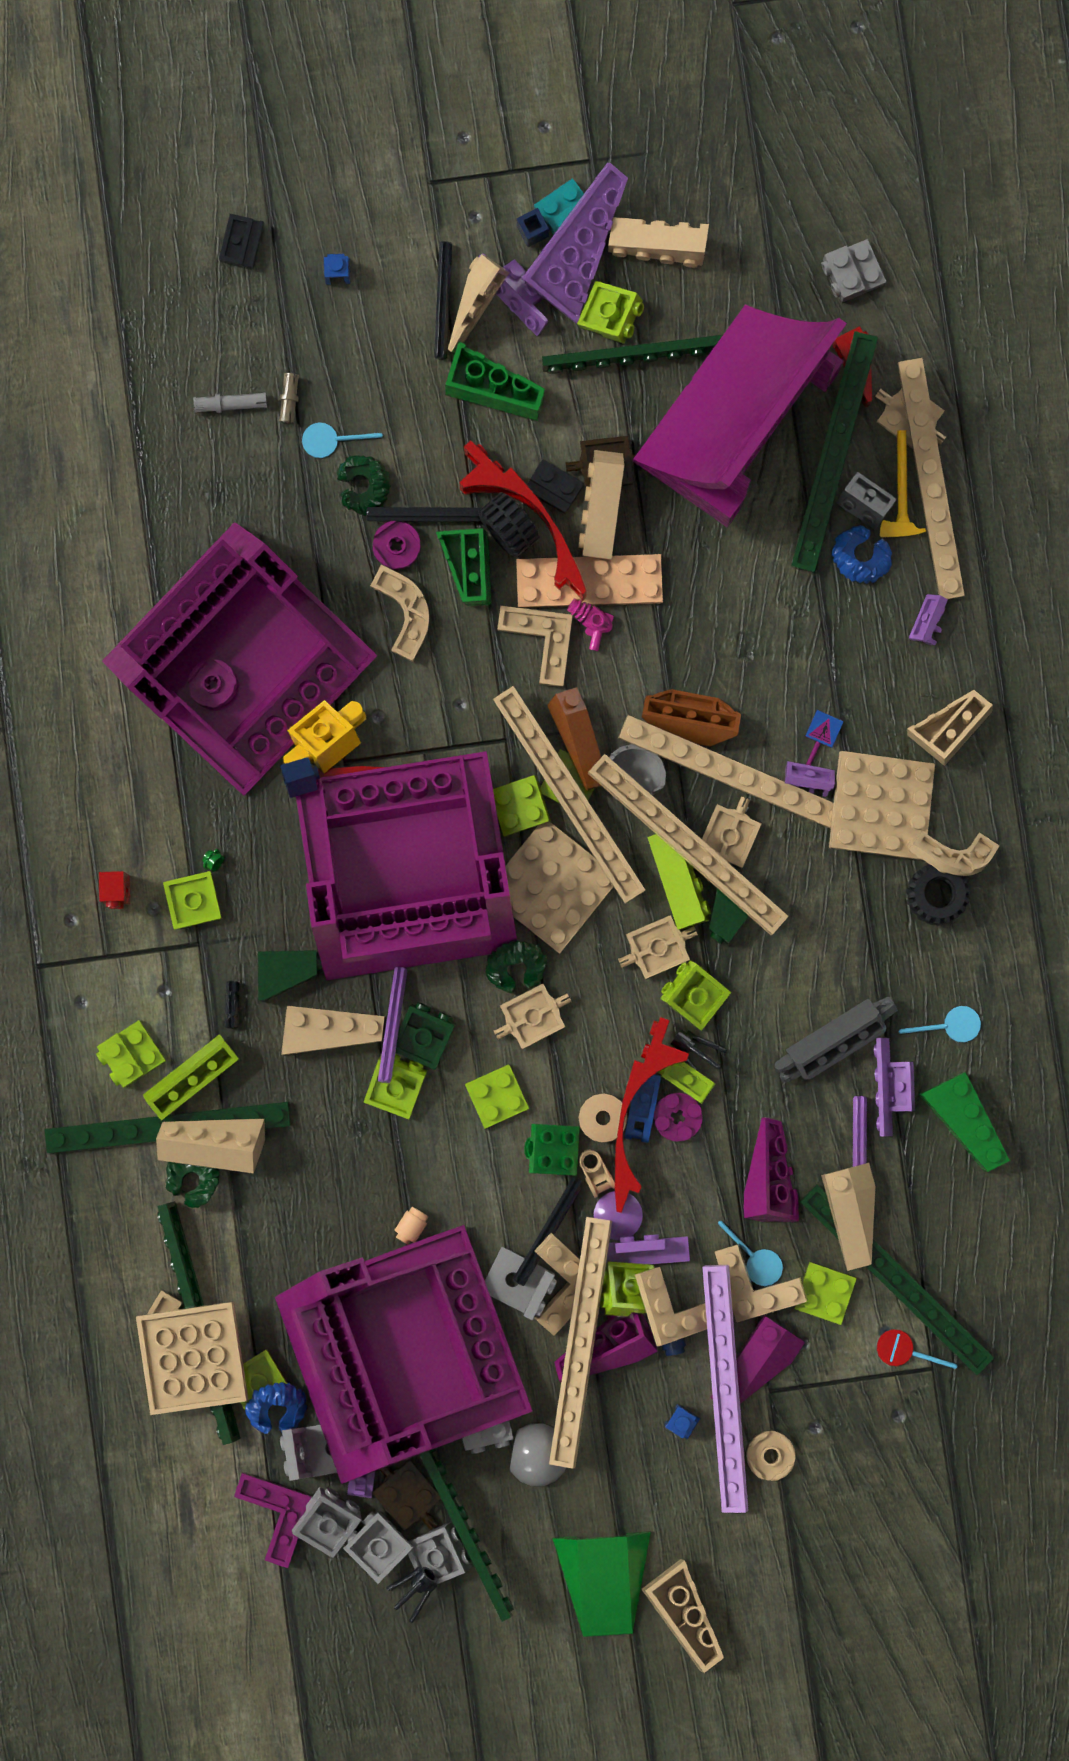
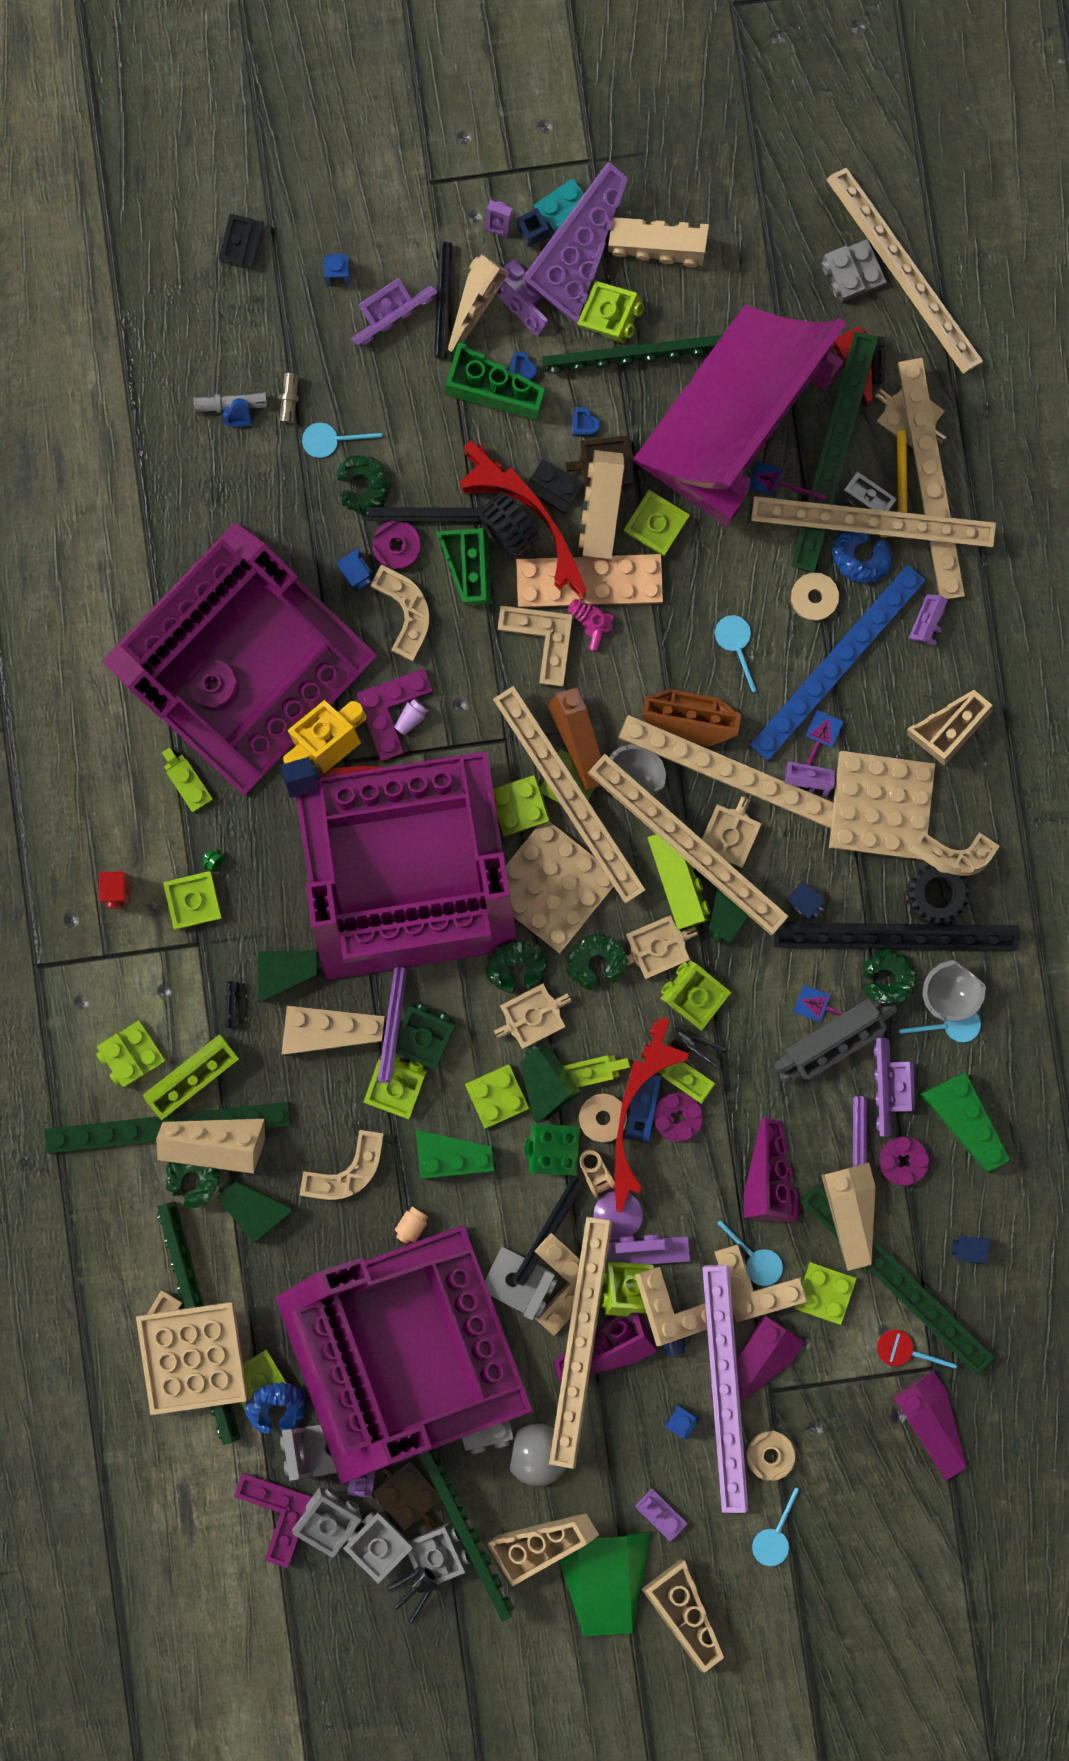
(186, 781): none -> lime hinge
(237, 414): none -> blue tile
(252, 1209): none -> dark green slope
(351, 1180): none -> tan plate
(355, 570): none -> blue window
(380, 698): none -> magenta plate
(387, 306): none -> medium lavender bracket
(411, 716): none -> lavender cone
(451, 1156): none -> green wedge
(498, 218): none -> medium lavender plate
(521, 365): none -> blue tile
(537, 1547): none -> tan wedge
(546, 1083): none -> dark green slope
(584, 423): none -> blue tile
(589, 947): none -> dark green piece
(596, 1070): none -> lime hinge
(656, 523): none -> lime plate
(661, 1514): none -> medium lavender plate
(732, 635): none -> medium azure piece
(767, 478): none -> piece
(770, 1545): none -> medium azure piece
(805, 901): none -> dark blue brick
(813, 1004): none -> piece
(821, 584): none -> tan tile
(837, 663): none -> blue plate
(873, 521): none -> tan plate
(878, 362): none -> black axle
(897, 936): none -> black plate
(902, 971): none -> dark green piece
(904, 270): none -> tan plate
(917, 1158): none -> magenta plate
(931, 1417): none -> magenta wedge
(952, 991): none -> light grey cylinder
(970, 1249): none -> dark blue brick

